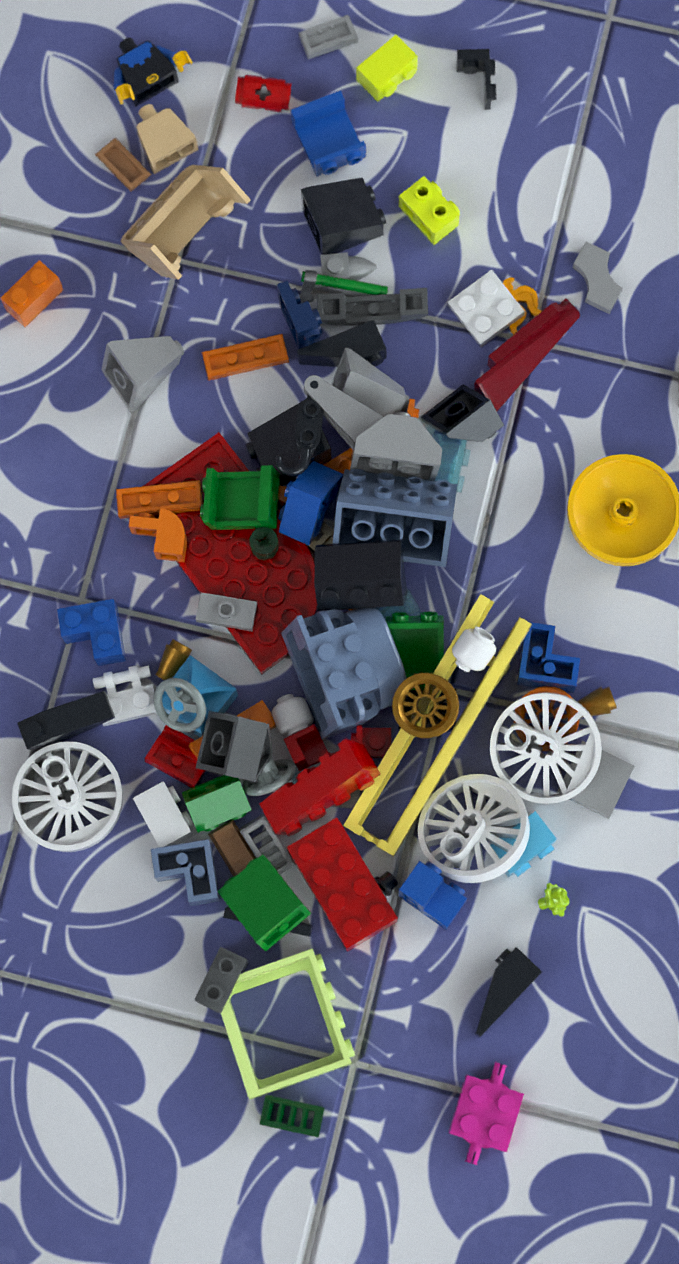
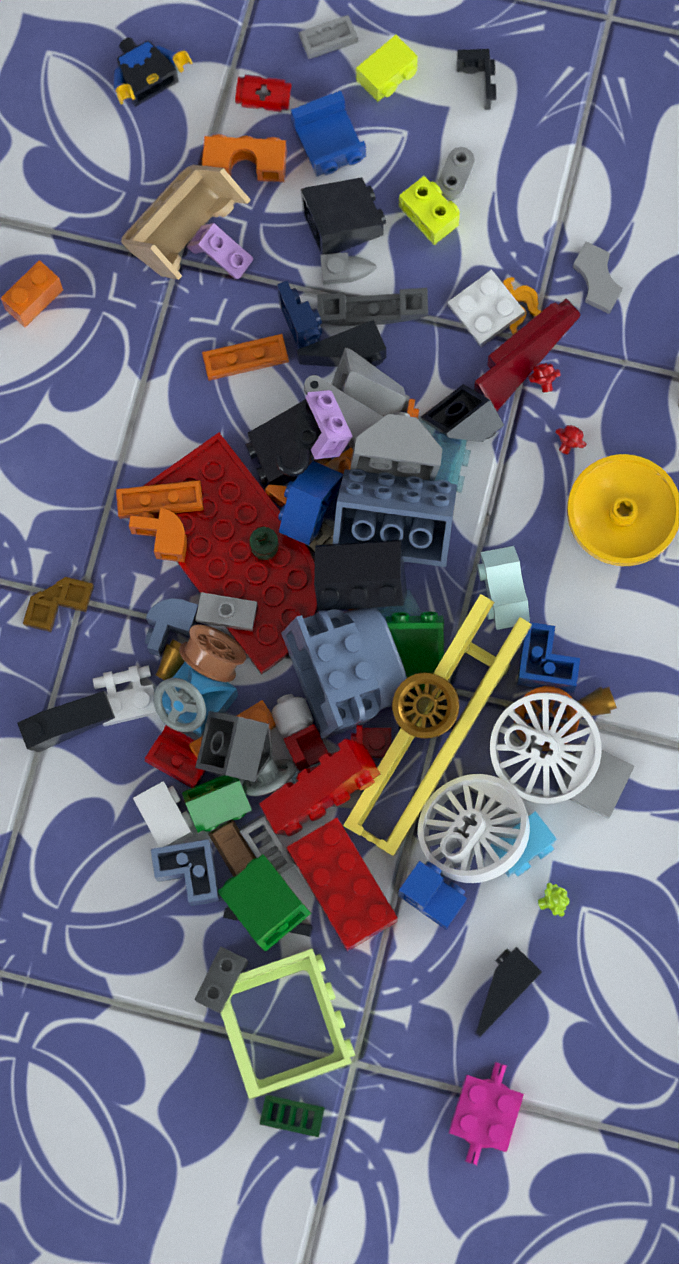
(45, 604): none -> pearl gold tile
(56, 787): white piece -> none
(97, 623): blue brick -> none
(123, 164): medium nougat tile -> none
(140, 366): light grey slope -> none
(164, 137): tan torso -> none
(168, 616): none -> sand blue brick
(212, 653): none -> nougat wheel
(221, 249): none -> lavender bracket
(241, 499): green panel -> none
(267, 155): none -> orange arch
(311, 278): green piece -> none
(332, 424): none -> lavender bracket
(386, 883): black piece -> none
(456, 171): none -> light grey plate
(474, 649): white head -> none
(504, 586): none -> light aqua brick
(544, 375): none -> red plant
(571, 438): none -> red plant

